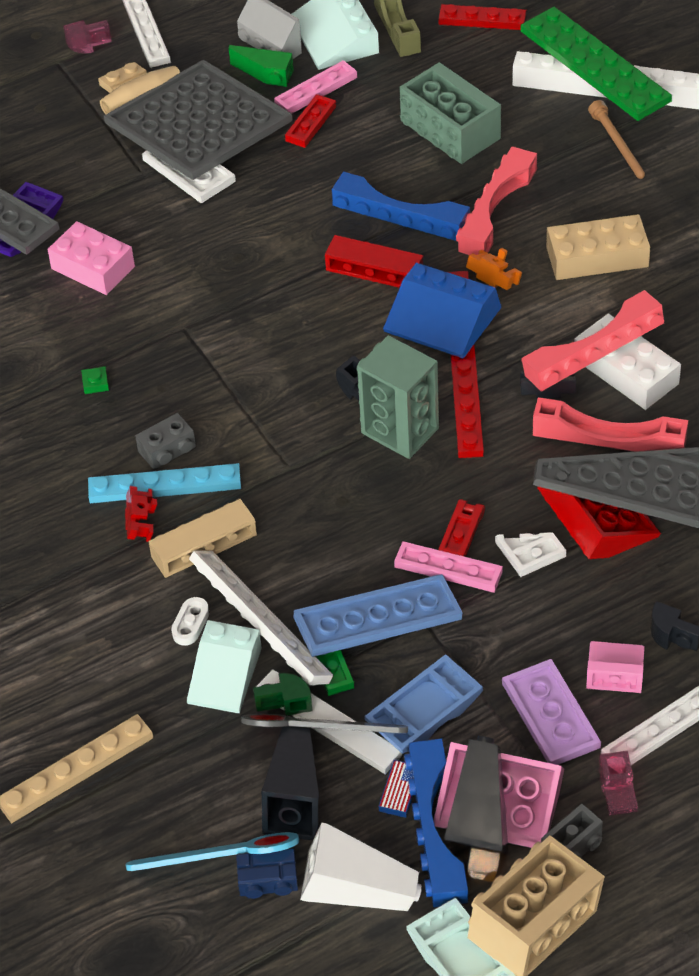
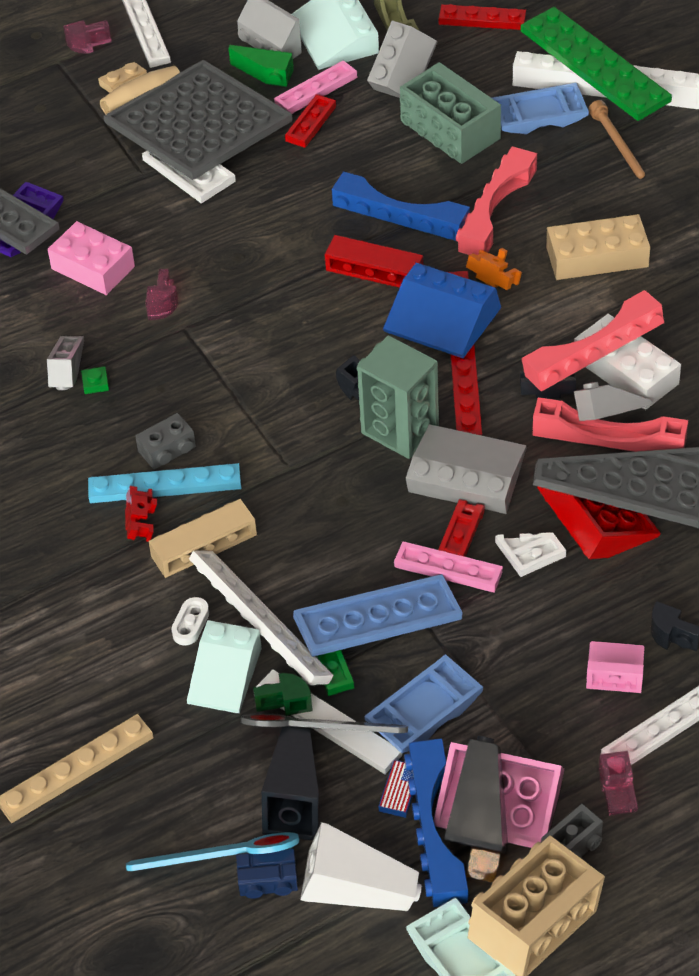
(64, 362): none -> light grey slope
(163, 298): none -> clear pink brick
(401, 58): none -> light grey slope
(465, 467): none -> light grey slope
(542, 108): none -> medium blue slope
(551, 713): lavender plate -> none
(604, 401): none -> light grey slope

